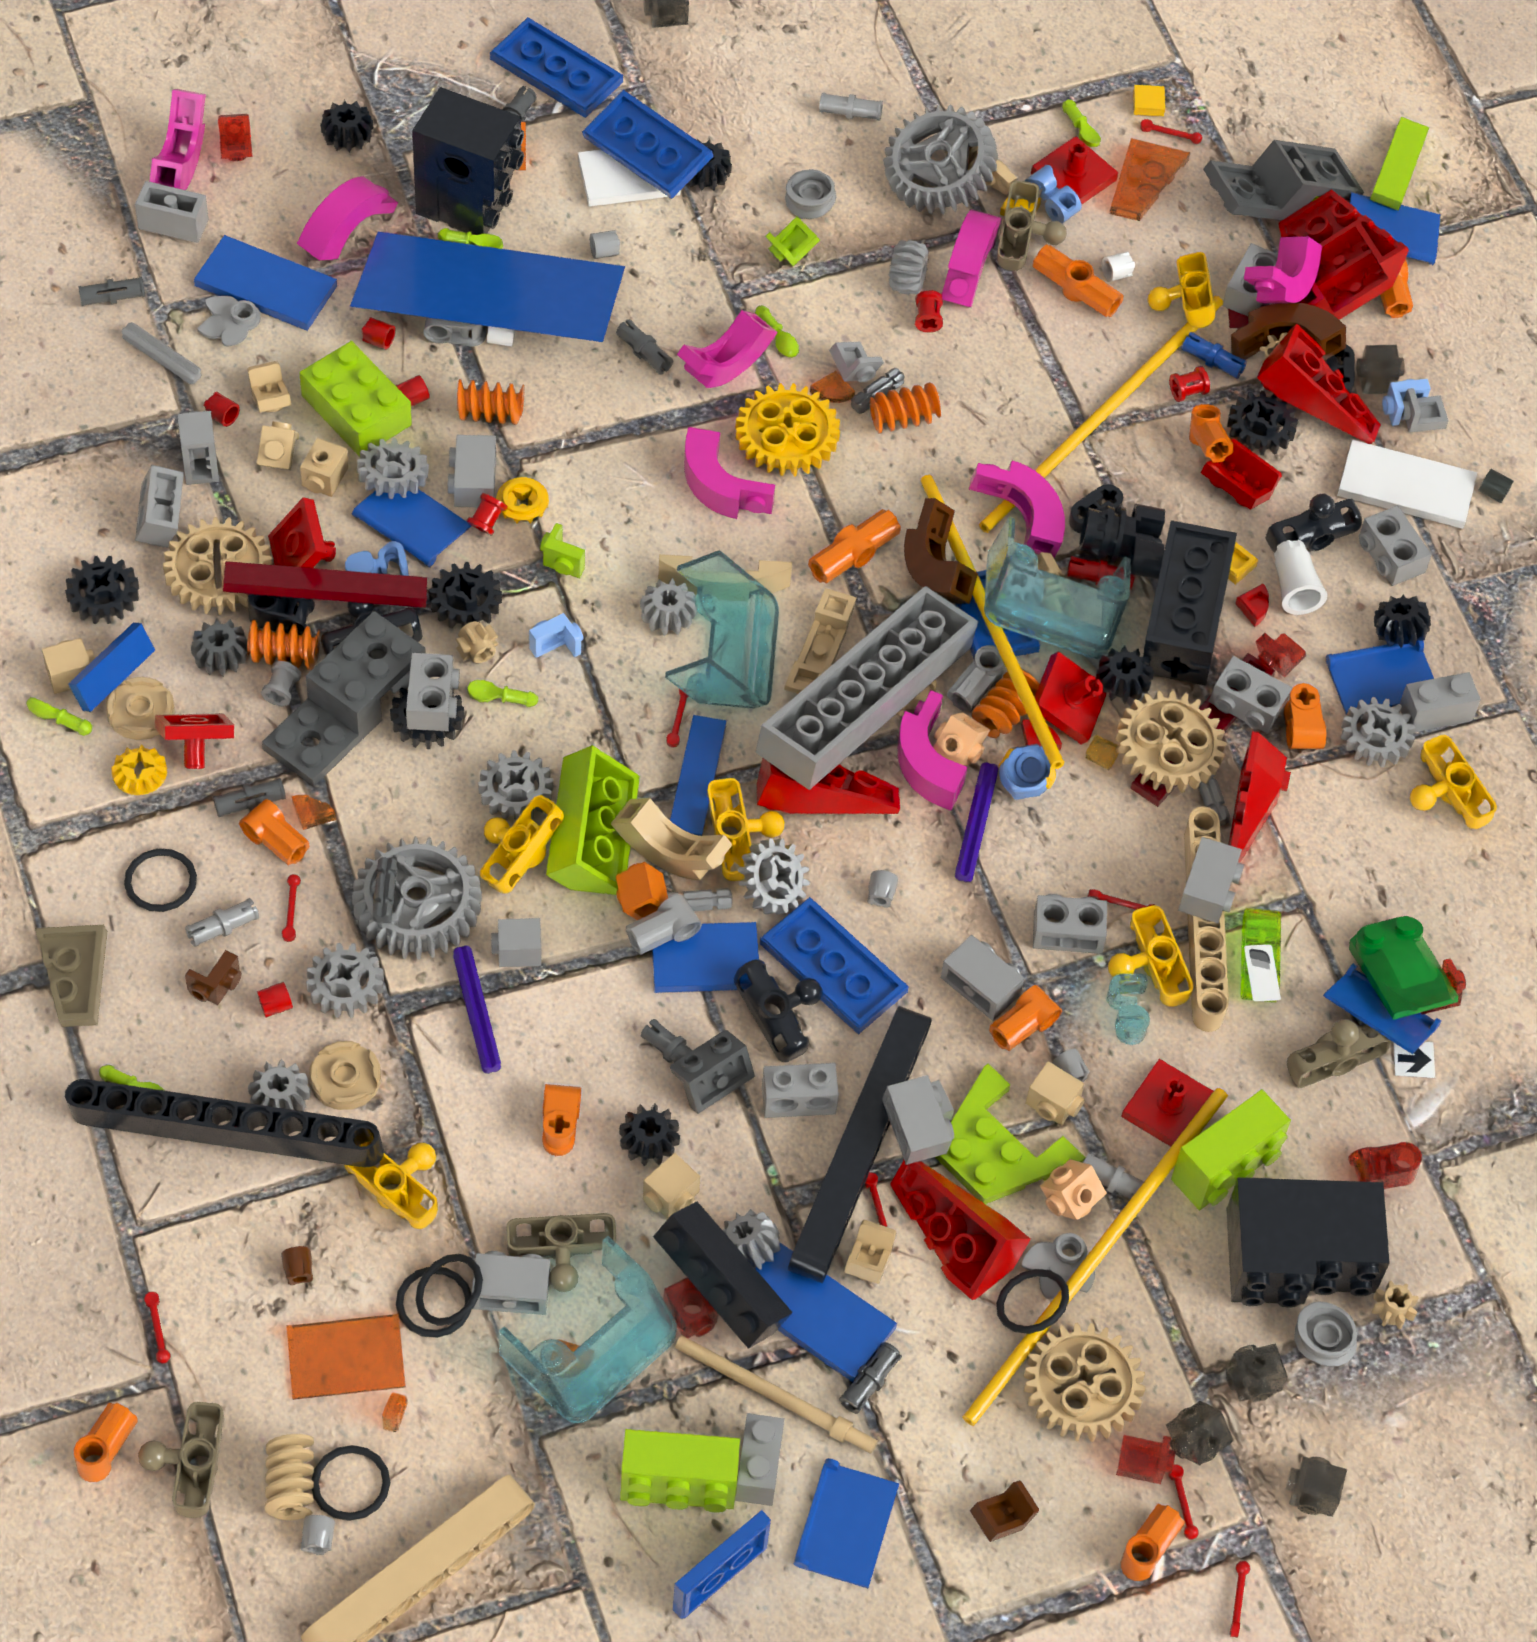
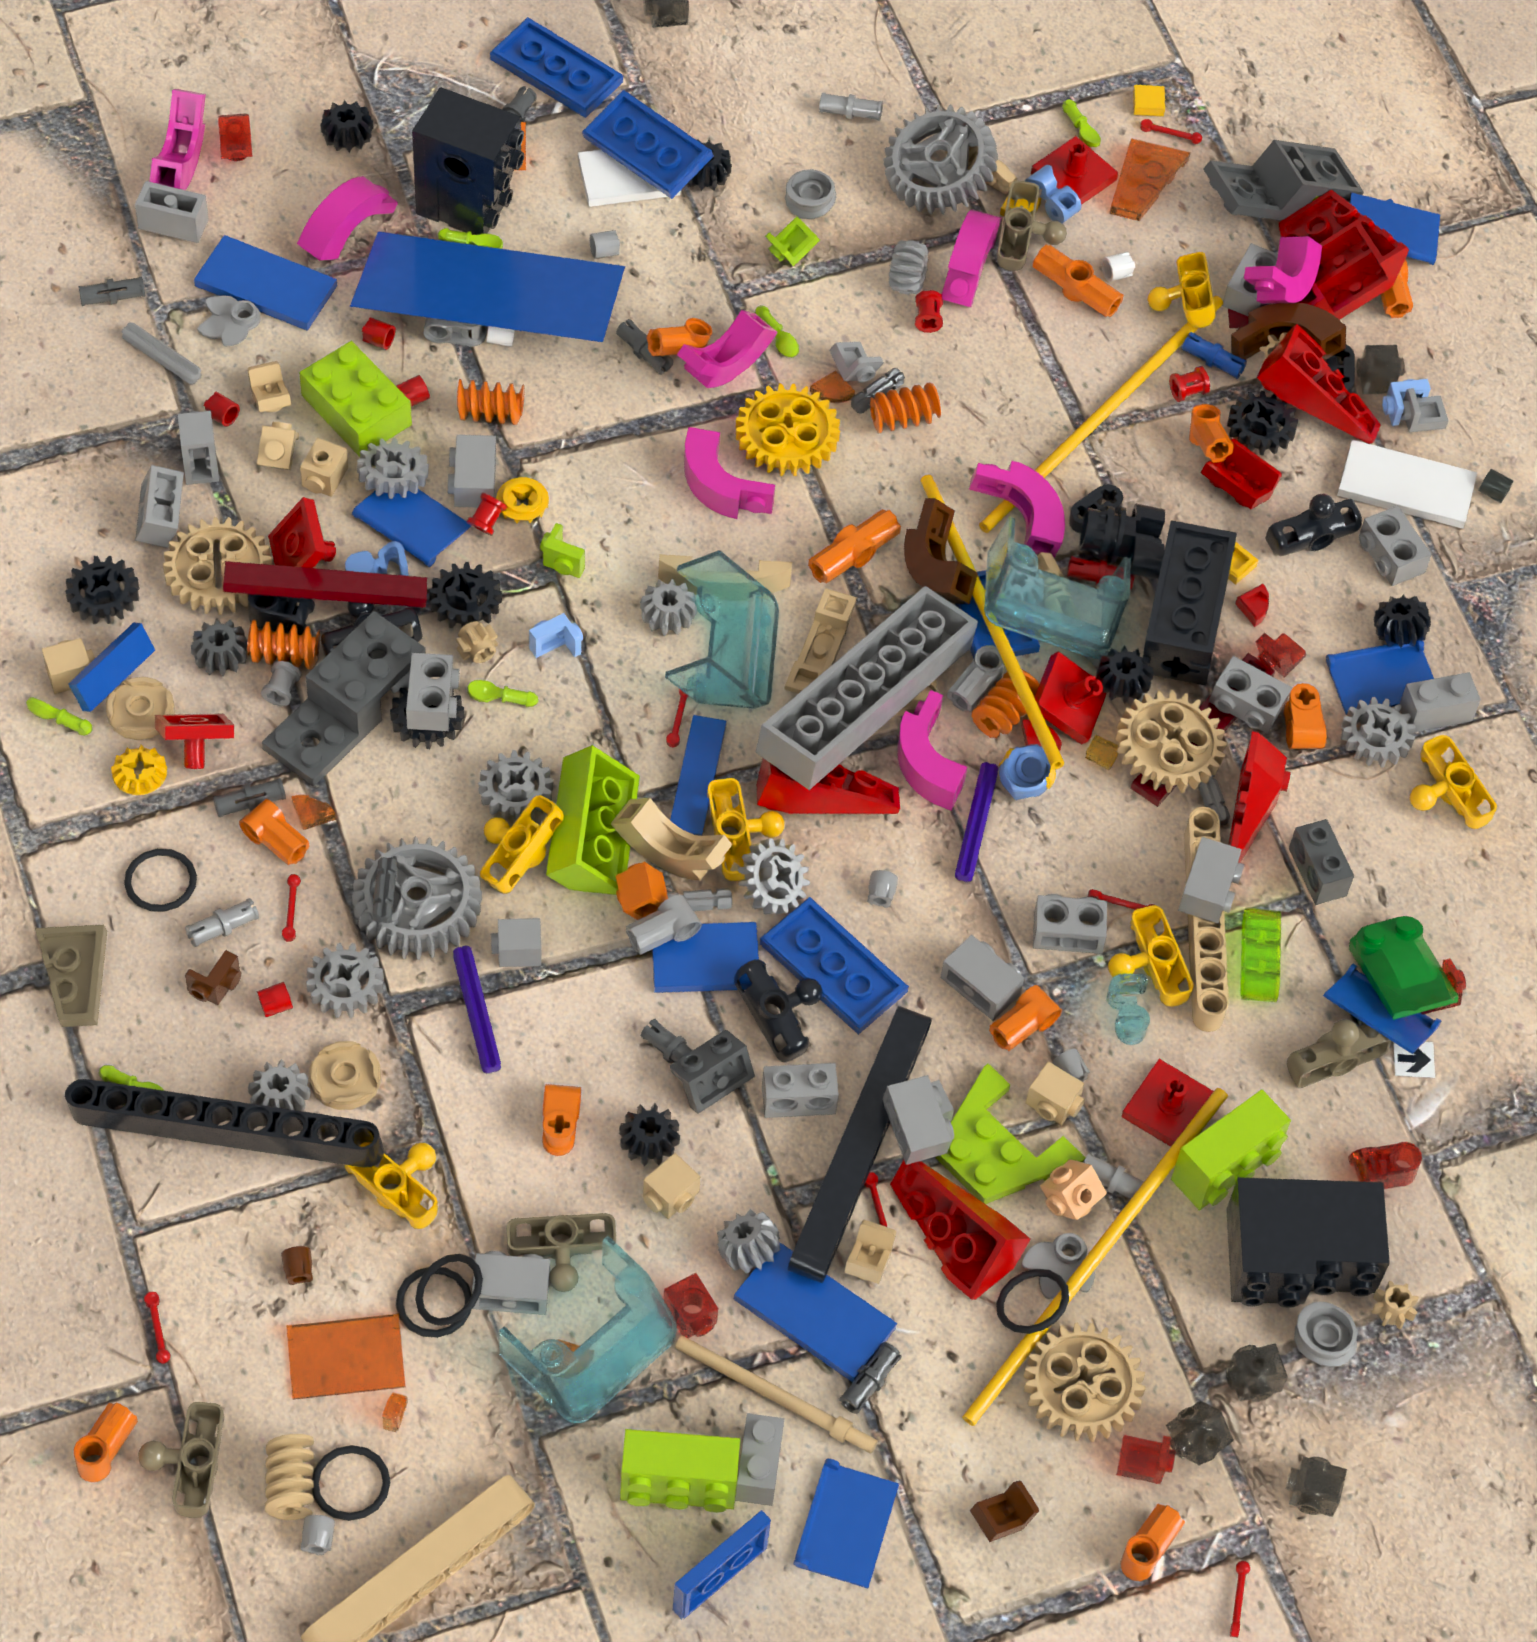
(671, 339): none -> orange piece
(722, 1274): black brick -> none
(961, 739): light nougat brick -> none
(1191, 1532): red hinge -> none
(1262, 973): white sticker -> none
(1298, 579): white plant -> none
(1321, 861): none -> dark grey brick
(1399, 163): lime tile -> none

